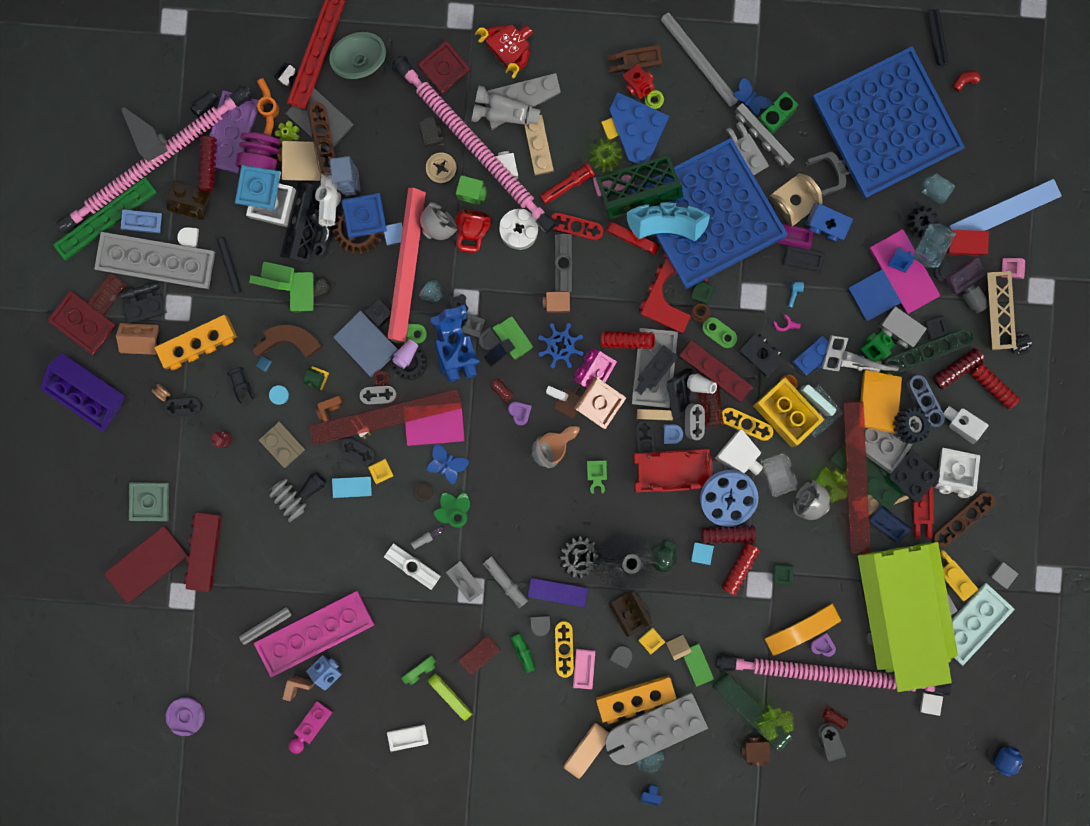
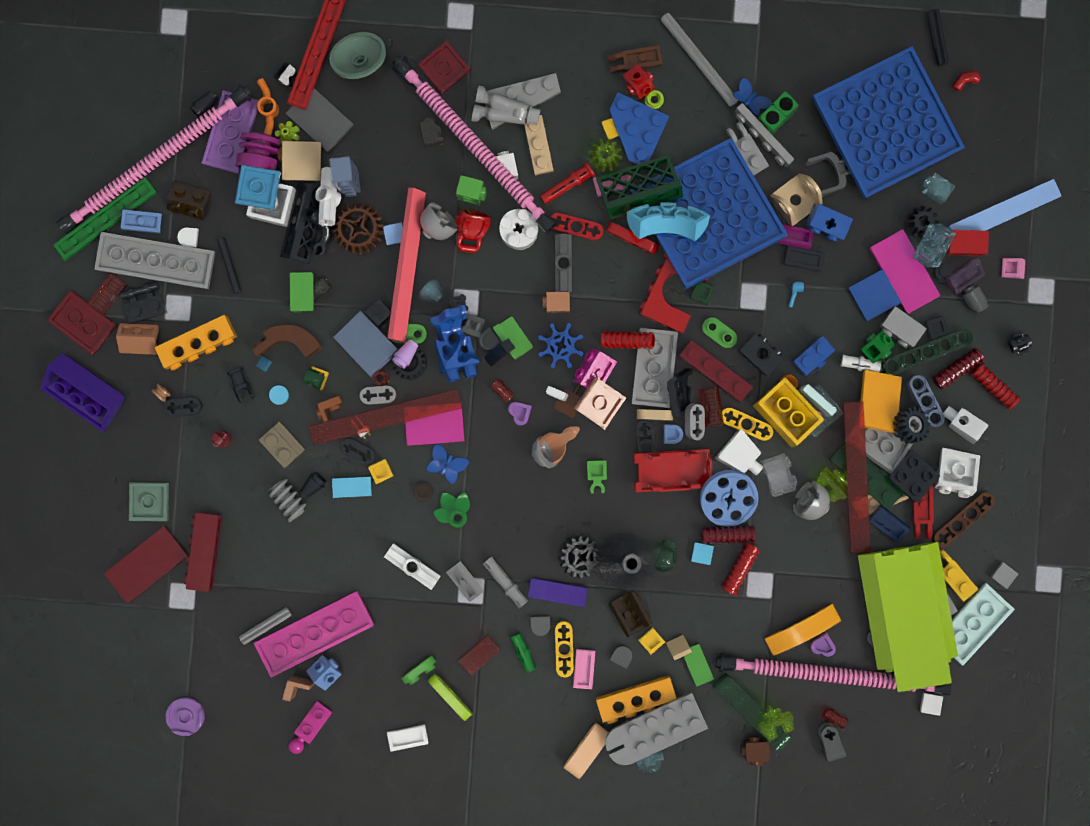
(147, 140): dark grey slope -> none
(207, 163): dark red piece -> none
(274, 276): bright green panel -> none
(321, 138): reddish brown beam -> none
(364, 215): blue tile -> none
(427, 537): light grey piece -> none
(438, 159): tan gear -> none
(508, 45): torso -> none
(651, 797): blue tile -> none
(656, 369): black hinge -> none
(700, 307): reddish brown plate -> none
(700, 384): white cone -> none
(783, 575): dark green tile -> none
(790, 324): dark pink piece -> none
(848, 356): light grey piece -> none
(901, 260): blue tile -> none
(994, 316): tan fence -> none
(1009, 761): blue head -> none

